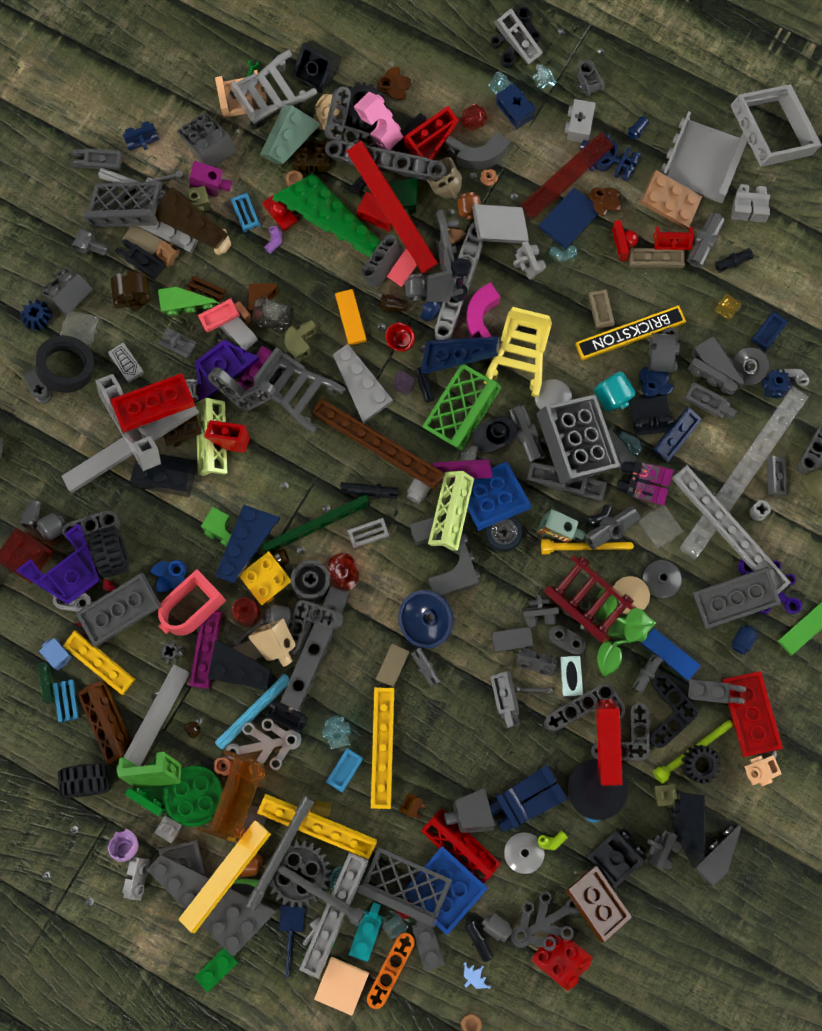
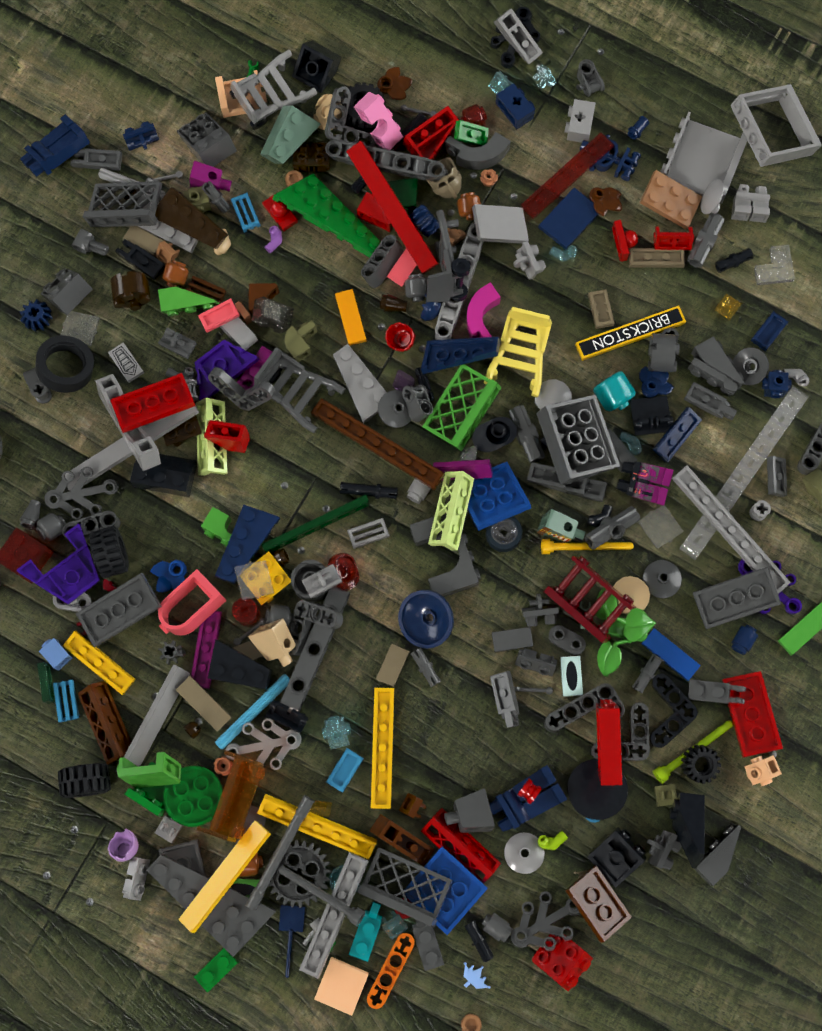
(55, 147): none -> dark blue hips
(78, 493): none -> dark grey plant
(175, 274): none -> dark orange head
(187, 373): none -> dark grey arm
(204, 703): none -> dark tan tile
(216, 197): none -> dark grey axle
(254, 580): none -> clear piece
(321, 581): none -> light grey hips
(388, 412): none -> dark grey dish
(402, 840): none -> reddish brown slope
(404, 108): none -> dark grey hinge
(418, 402): none -> dark grey piece
(424, 220): none -> dark blue gear
(471, 133): none -> green plate
(529, 791): none -> red wheel
(713, 196): none -> light grey dish
(779, 271): none -> clear plate

